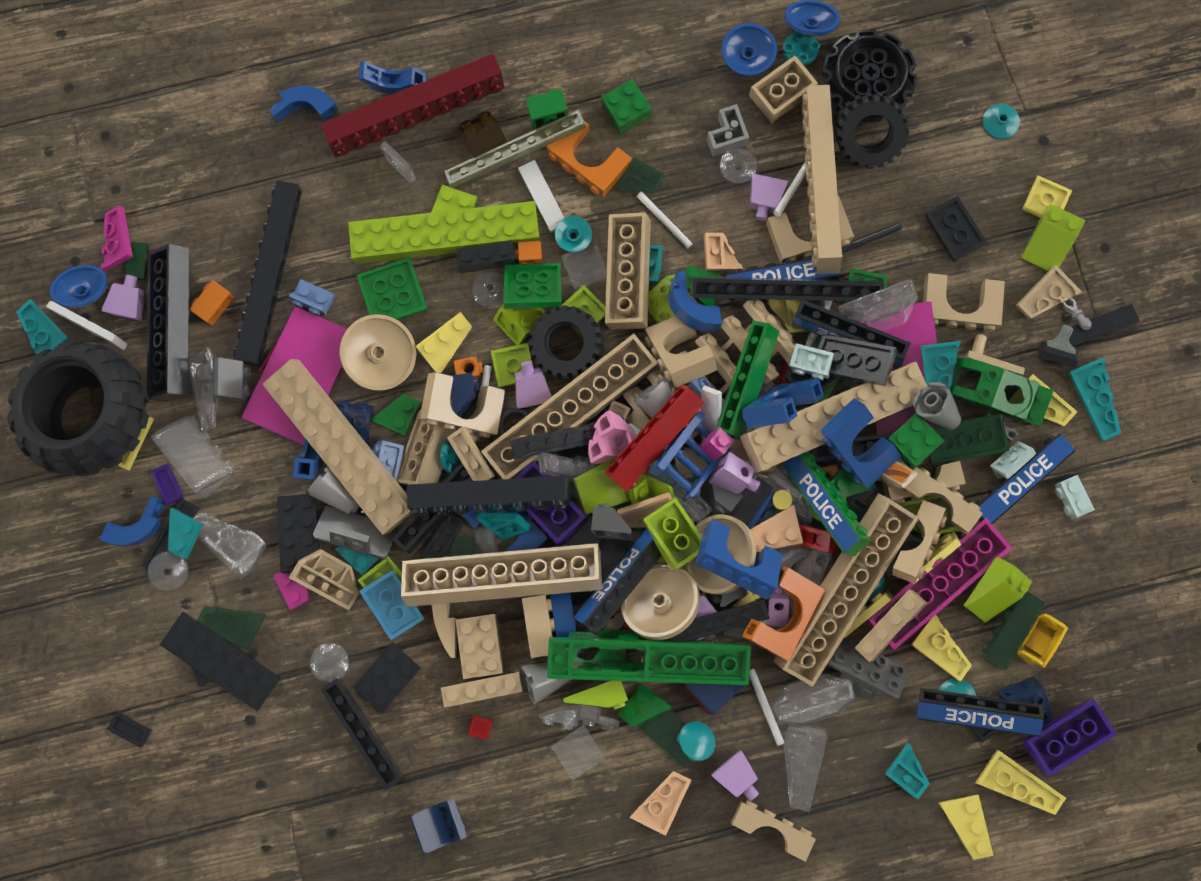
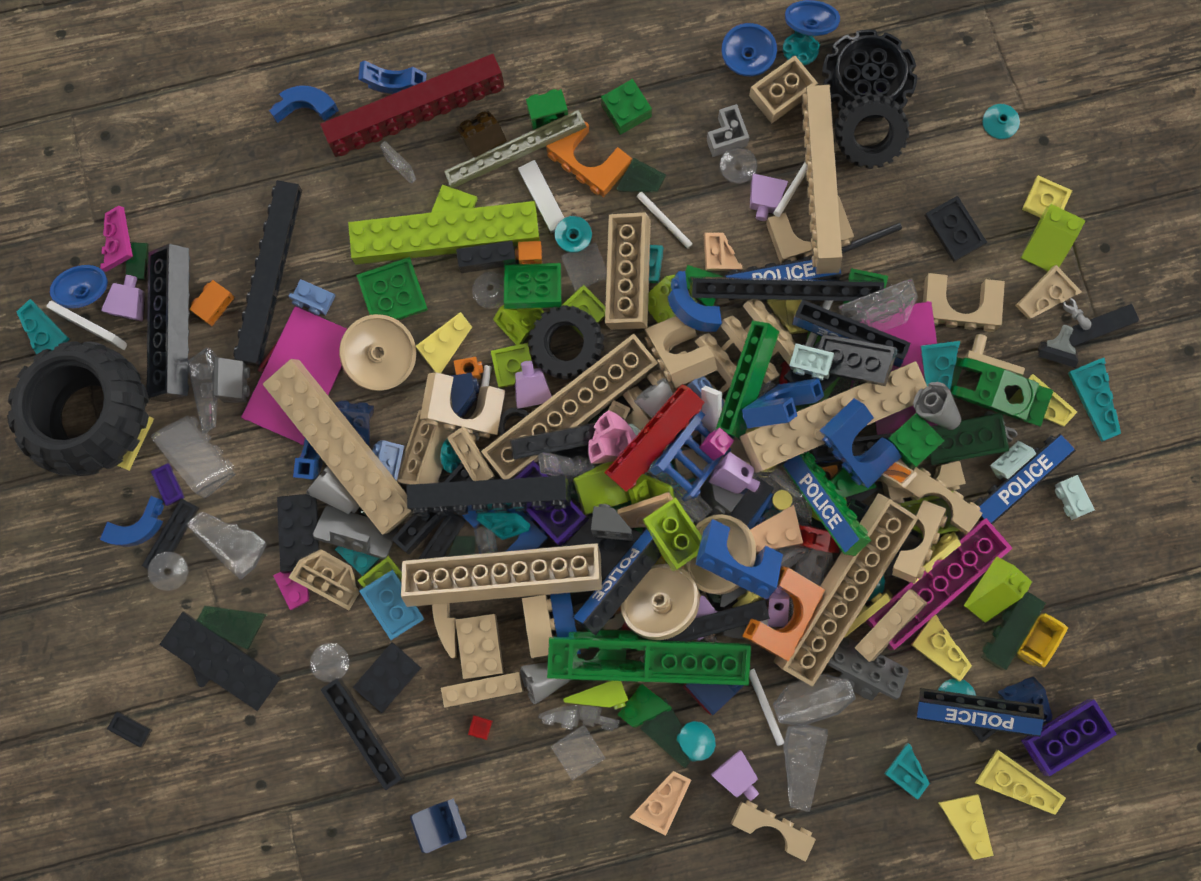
(182, 533): teal wing -> none
(398, 415): green wing -> none

